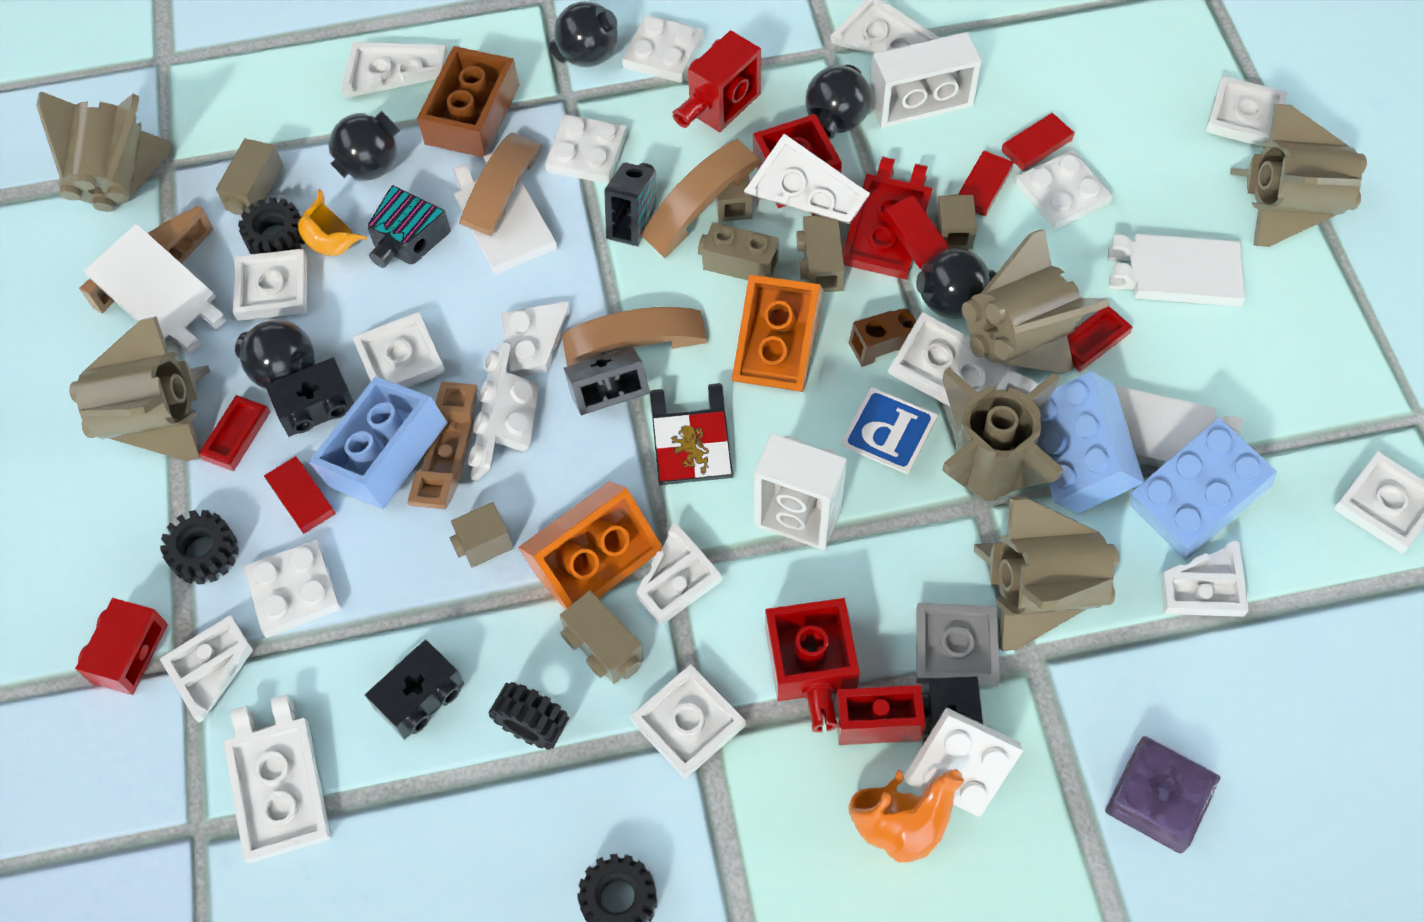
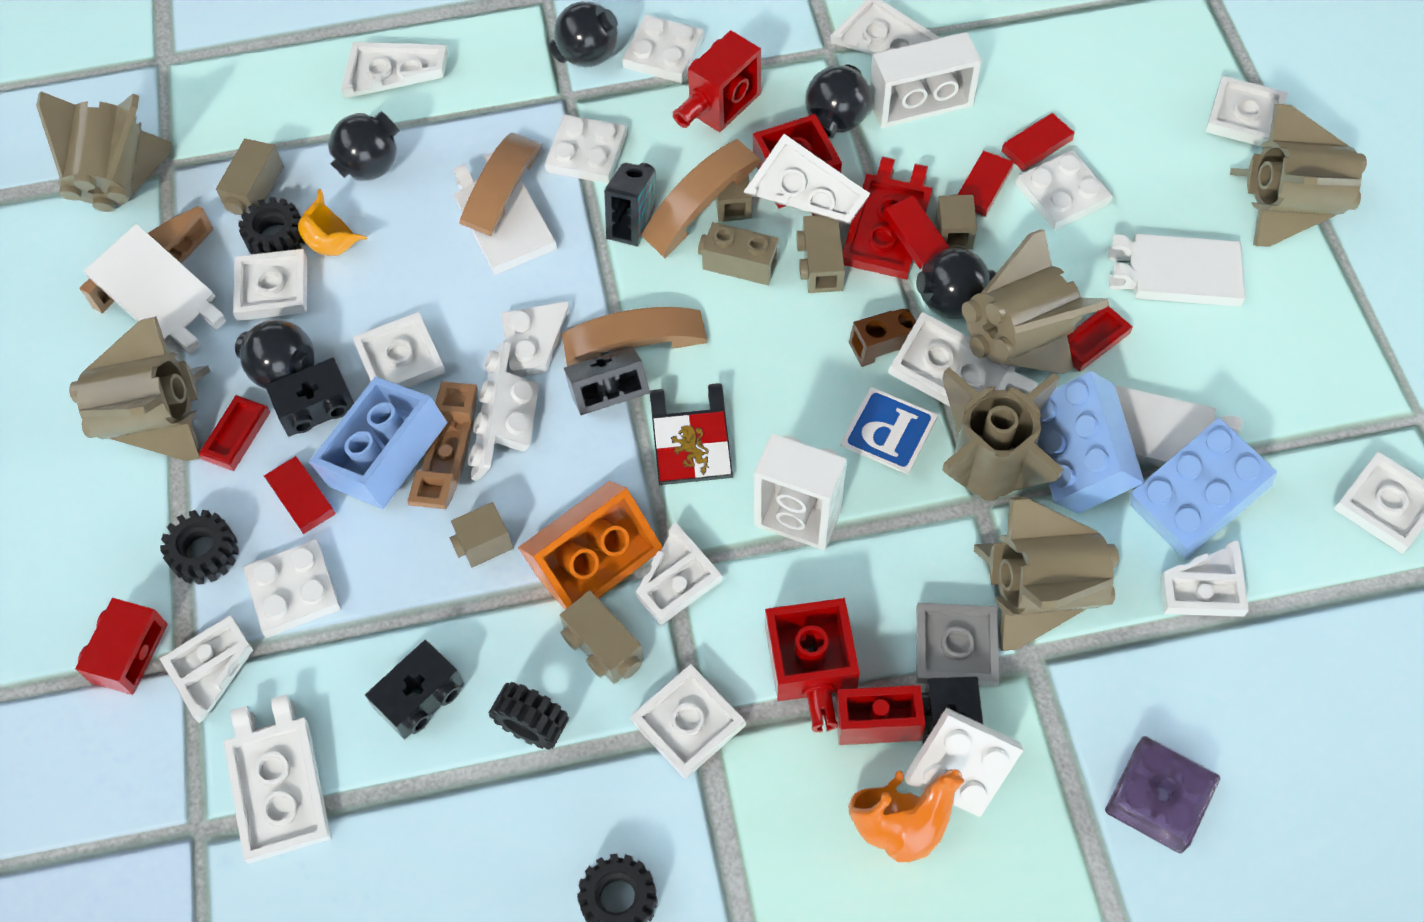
(405, 228): black torso -> none
(468, 101): dark orange brick -> none
(777, 332): orange slope -> none

